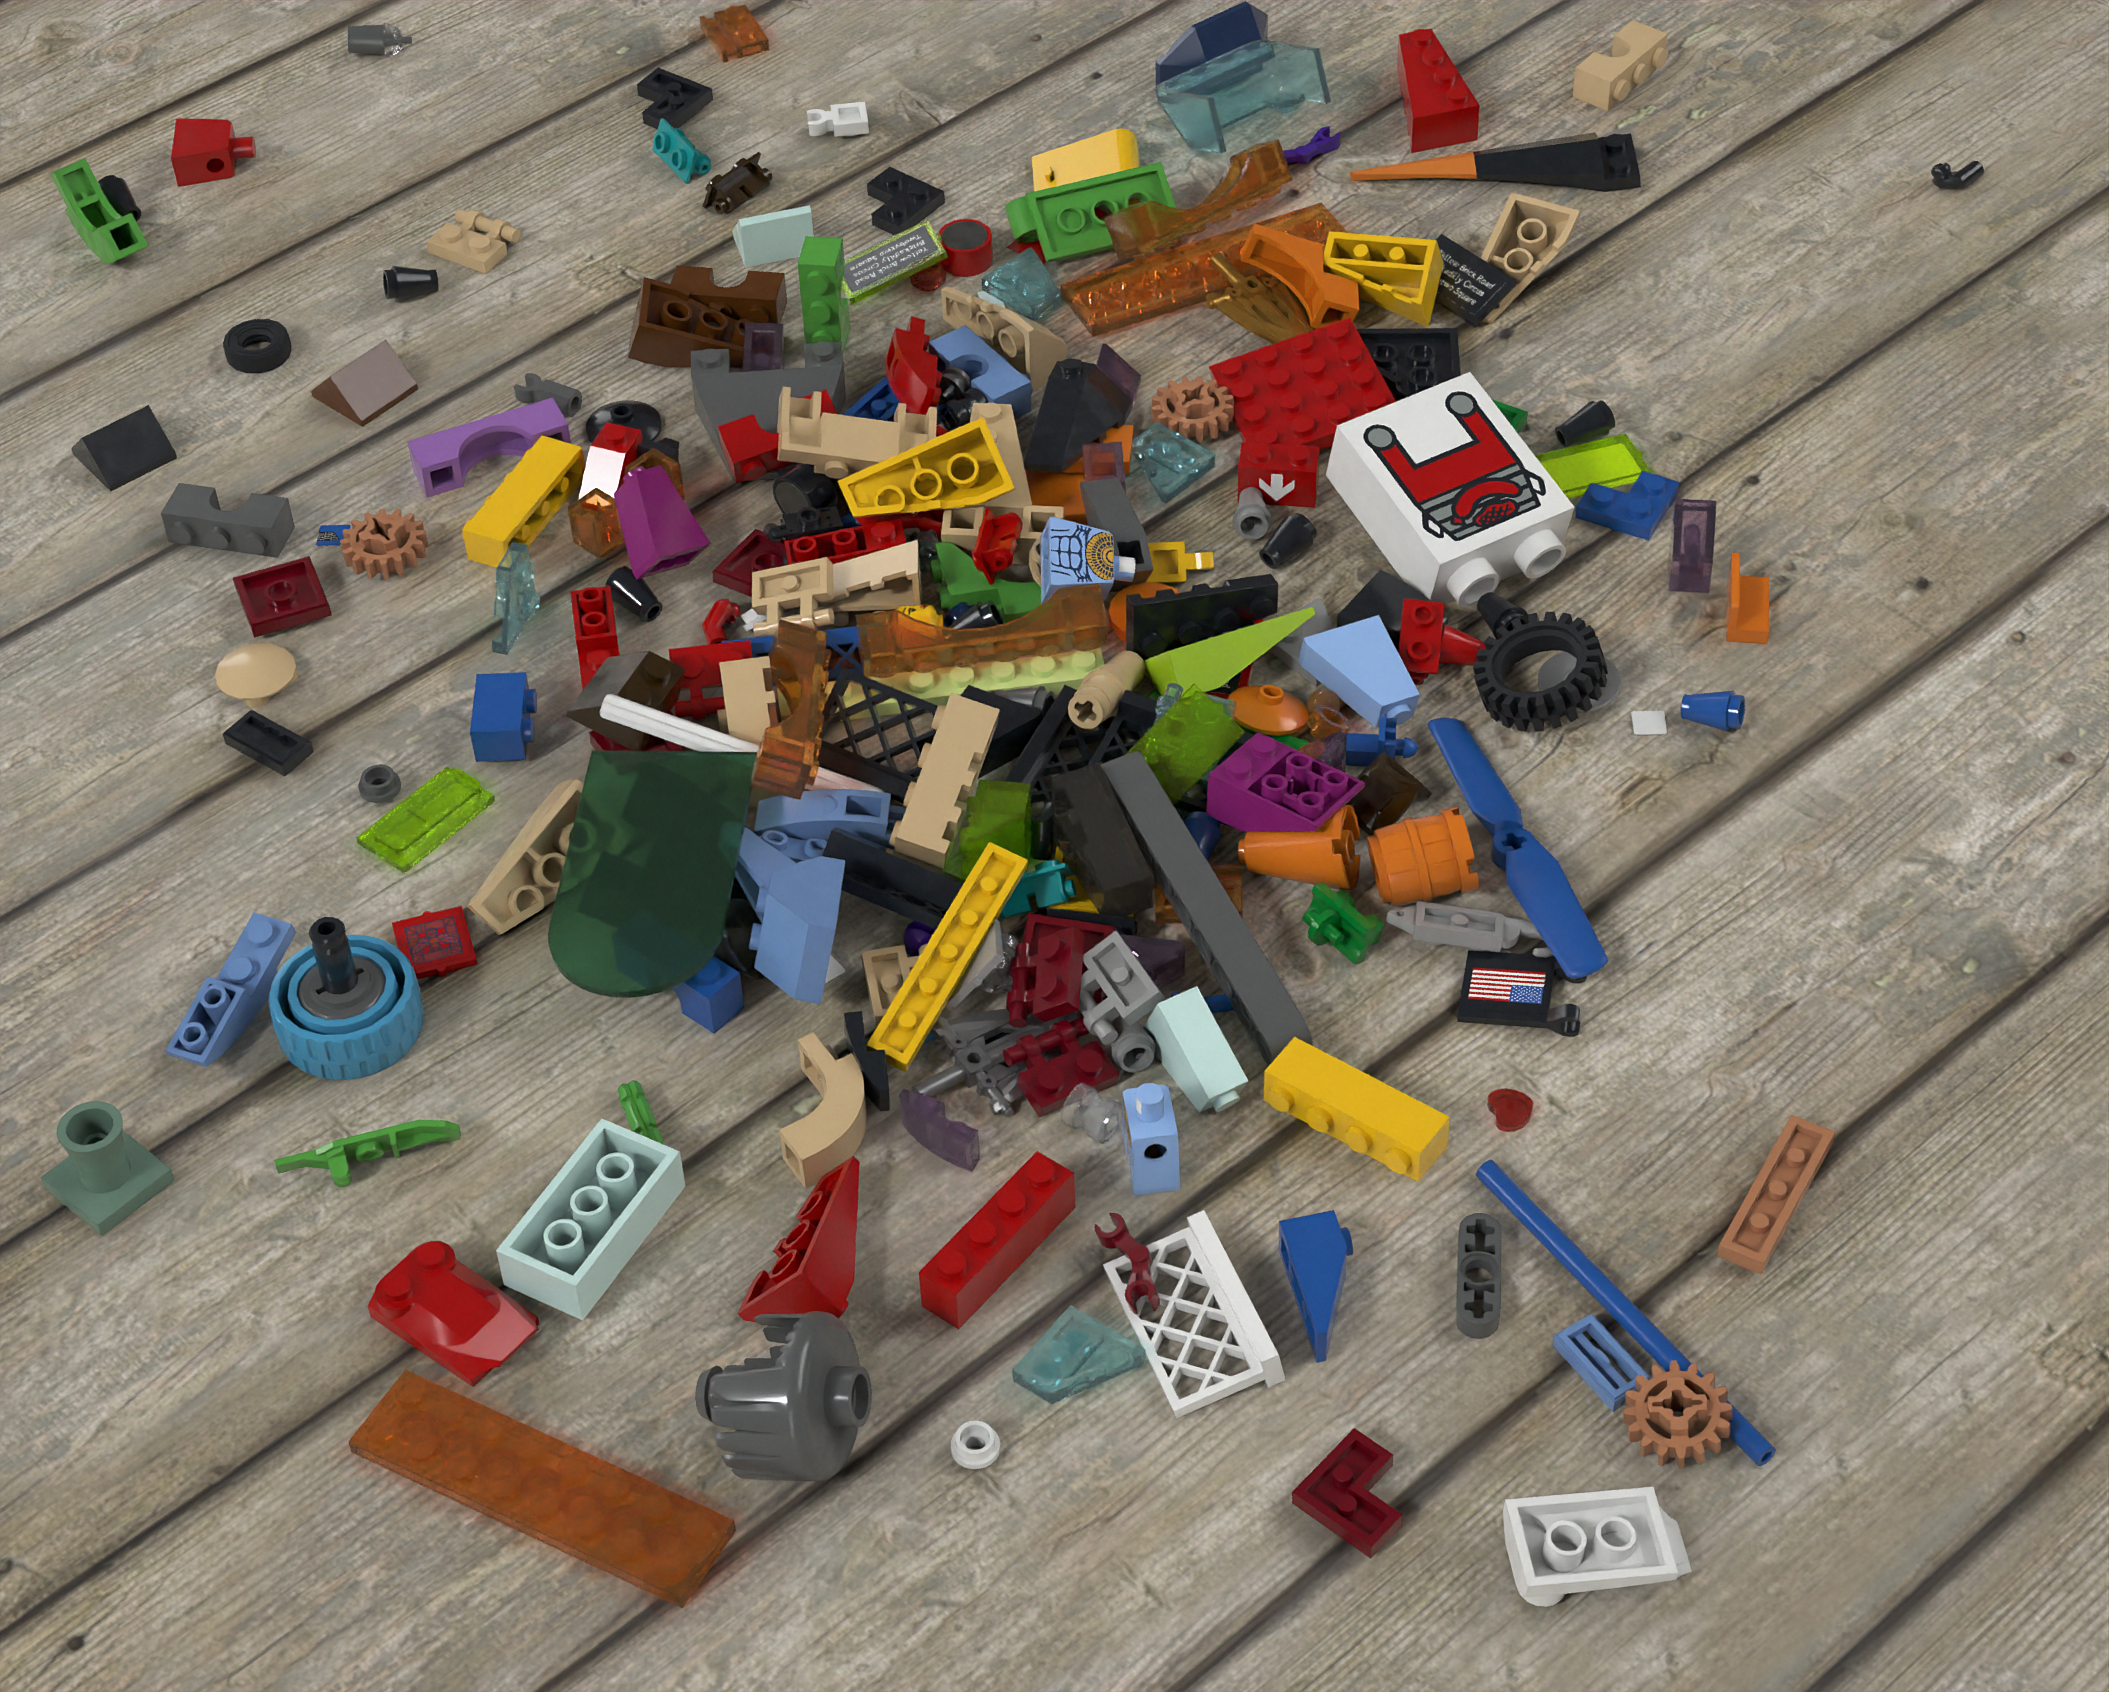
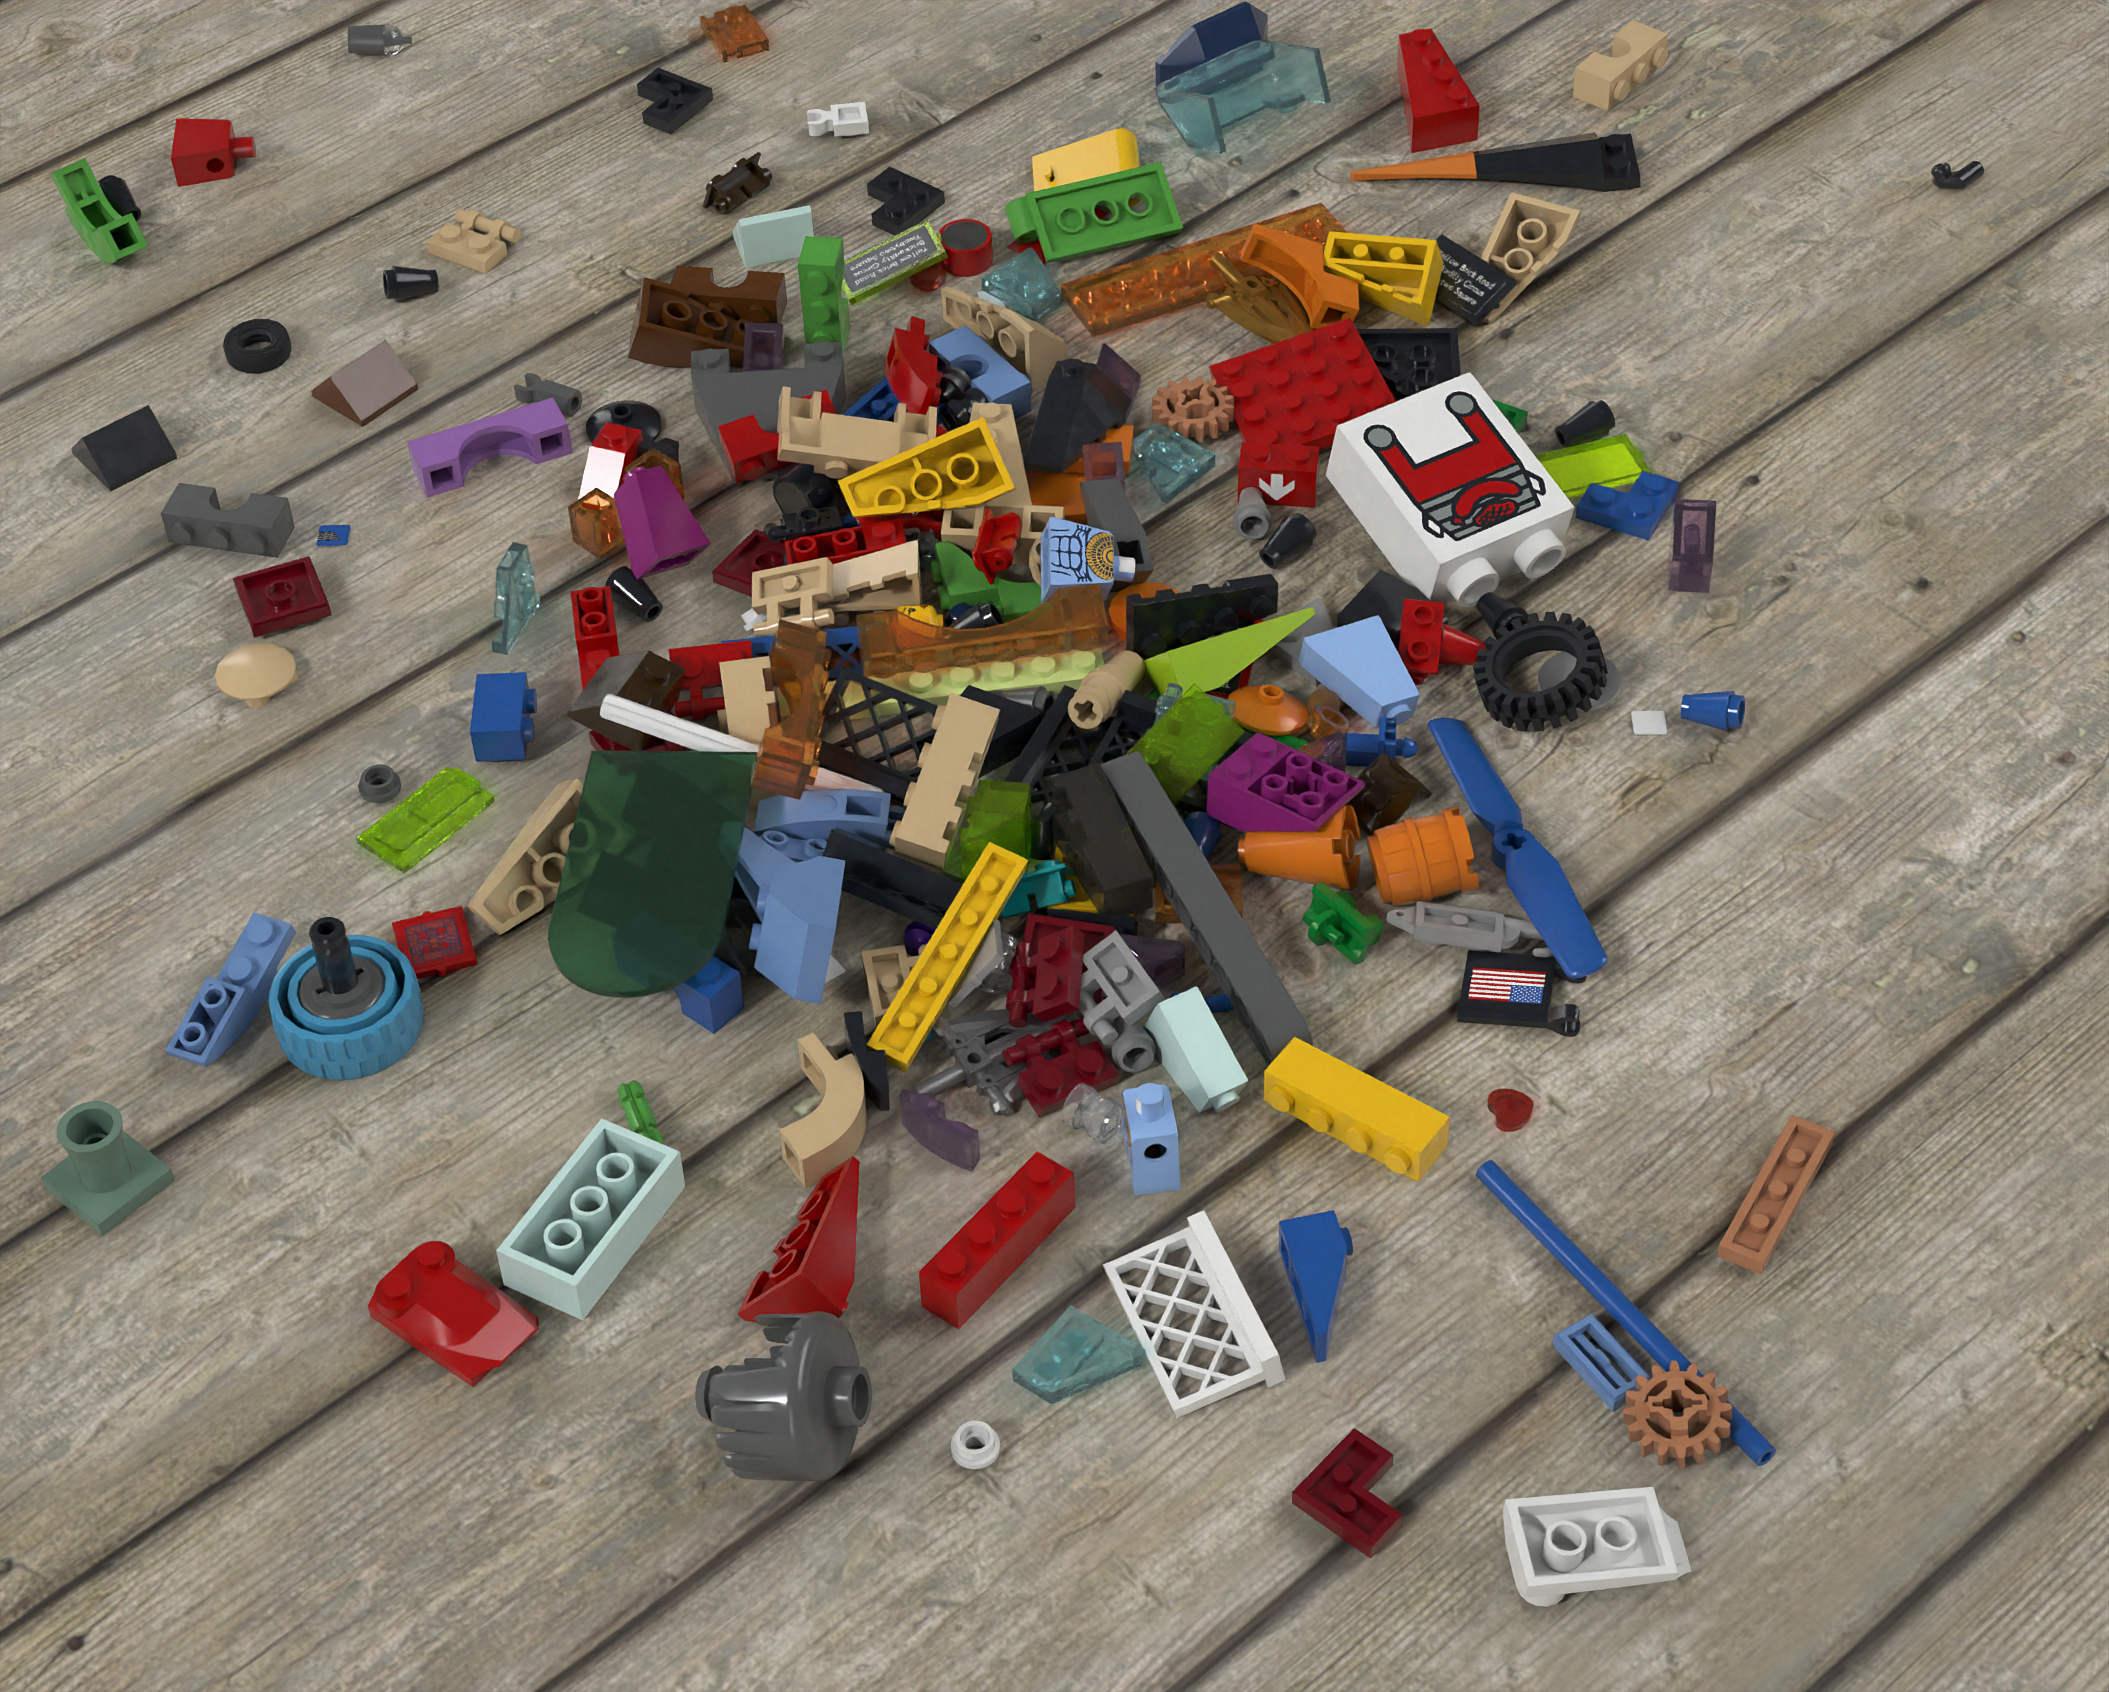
(268, 742): black plate -> none
(369, 1147): bright green piece -> none
(384, 543): nougat gear -> none
(524, 500): yellow brick -> none
(543, 1487): clear orange plate -> none
(679, 152): teal hinge -> none
(720, 613): red arm -> none
(1140, 1257): dark red piece -> none
(1171, 562): yellow plate -> none
(1248, 175): clear orange arch -> none
(1319, 144): dark purple piece -> none
(1469, 1290): dark grey beam -> none
(1746, 606): orange panel -> none

